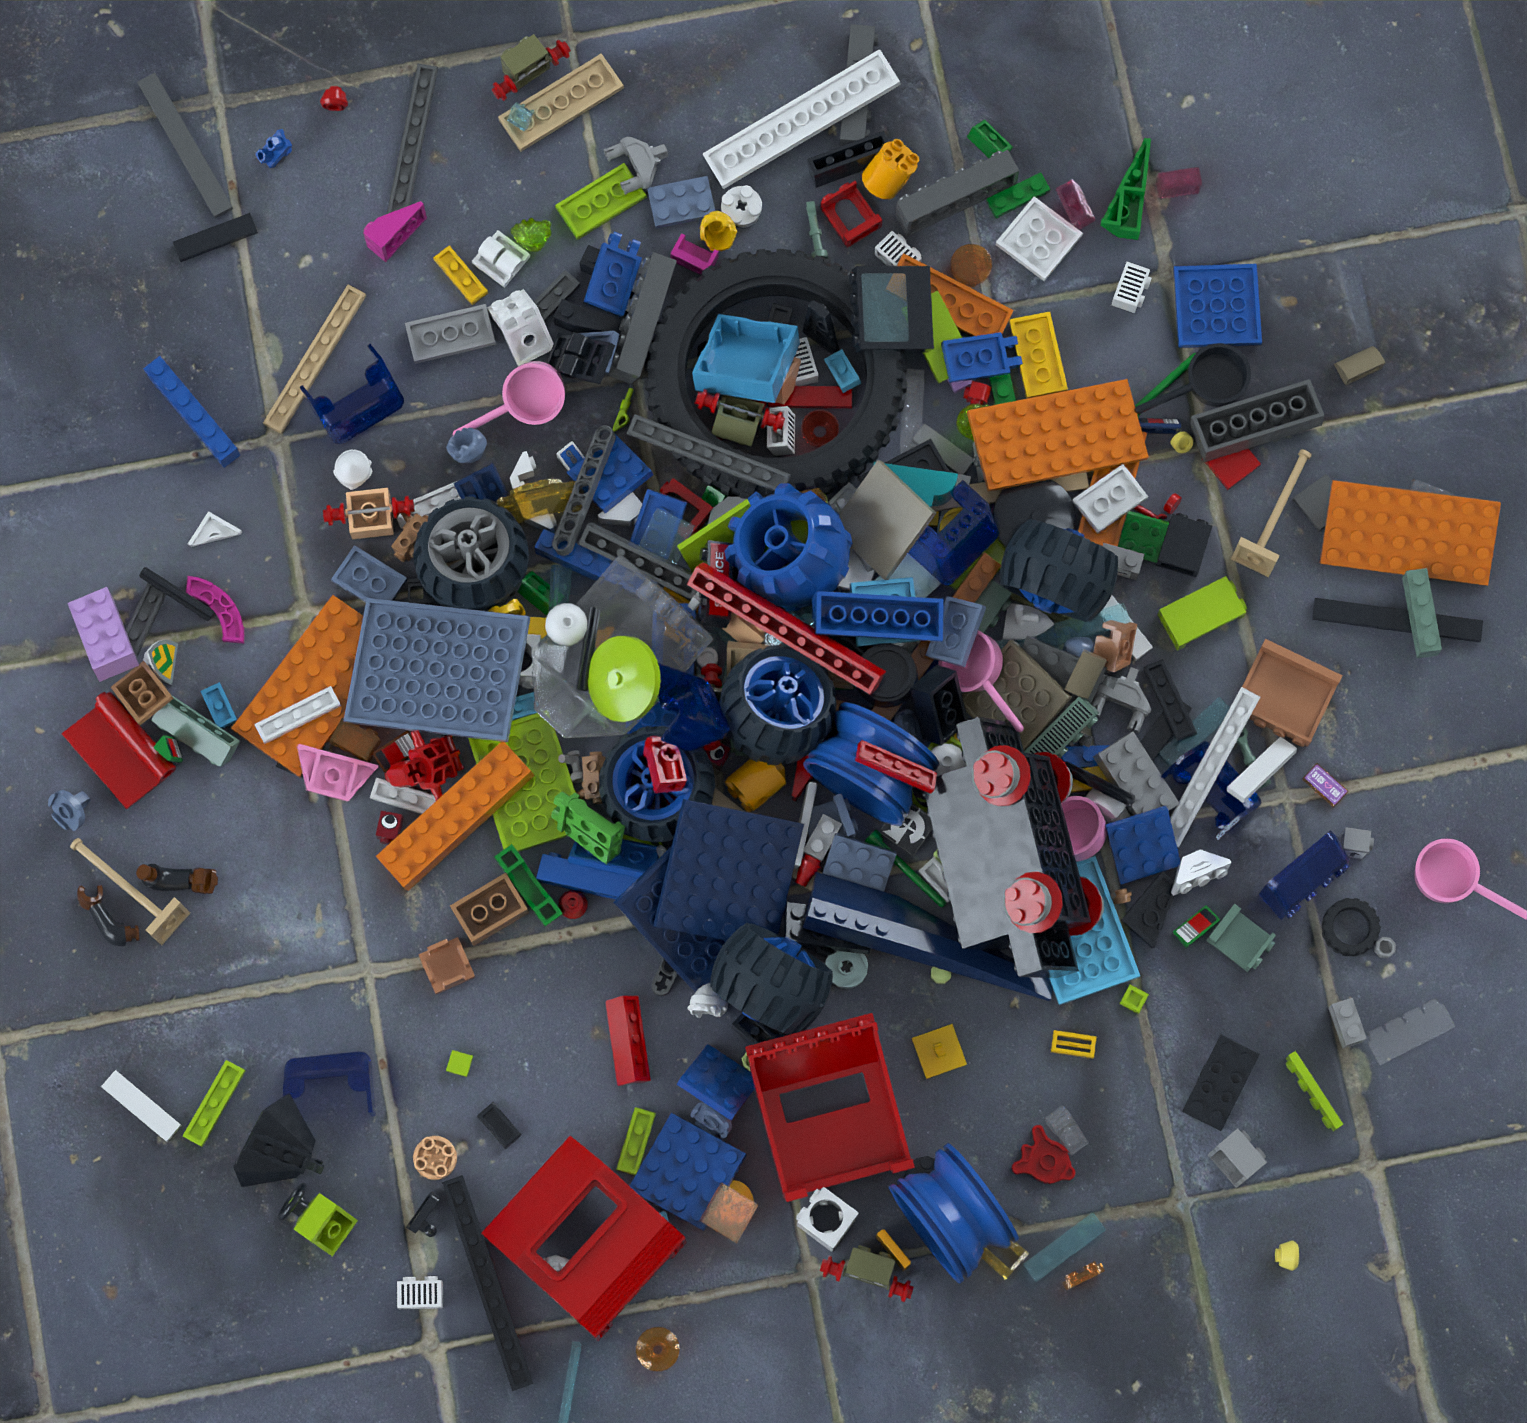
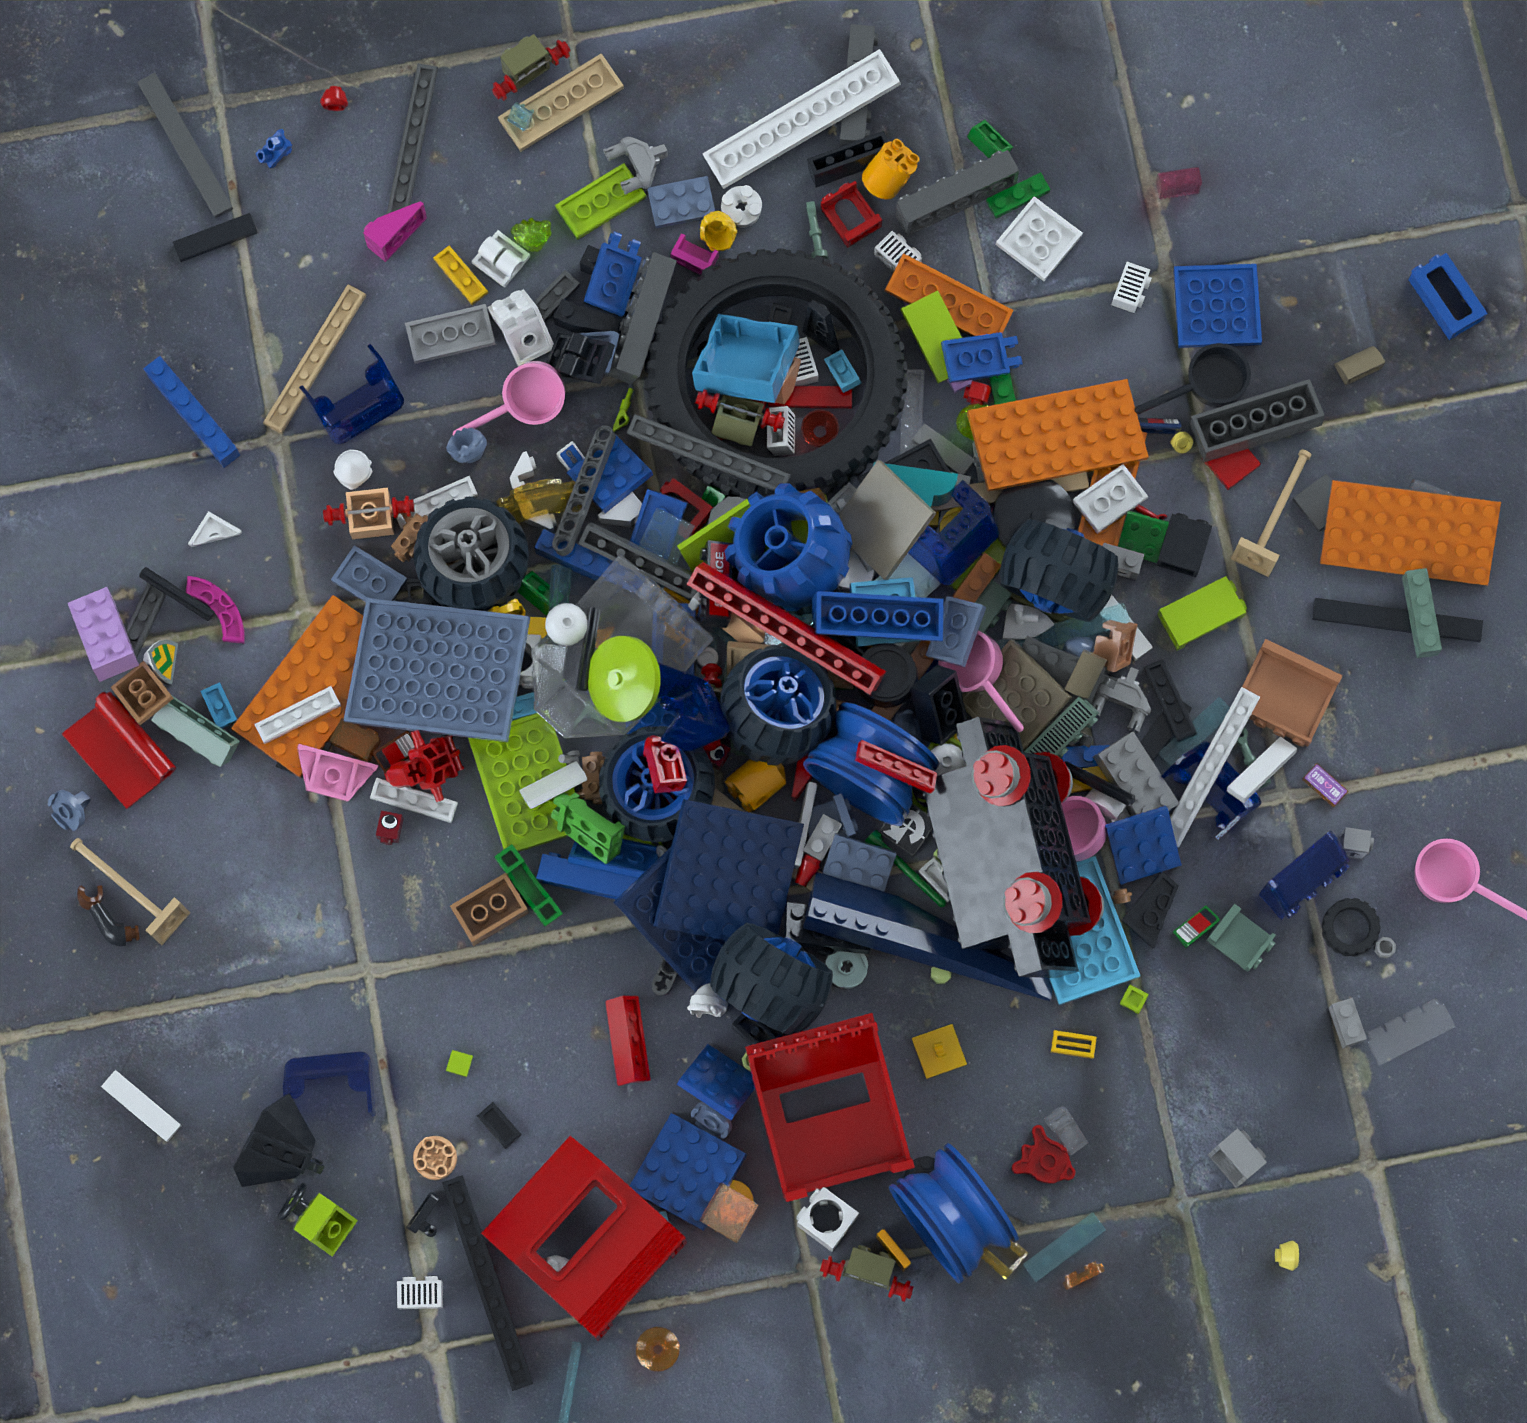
(169, 749): green slope -> none
(170, 879): piece -> none
(214, 1103): lime plate -> none
(446, 965): nougat panel -> none
(455, 815): orange brick -> none
(482, 484): dark blue slope -> none
(553, 785): none -> white tile
(580, 904): red cone -> none
(636, 1141): lime tile -> none
(891, 308): panel -> none
(971, 264): clear orange tile -> none
(1040, 355): yellow plate -> none
(1075, 204): clear pink brick -> none
(1125, 210): green wedge -> none
(1167, 381): green piece -> none
(1172, 503): red tile -> none
(1199, 869): white slope -> none
(1220, 1082): black plate -> none
(1308, 1084): lime plate -> none
(1434, 303): none -> blue piece

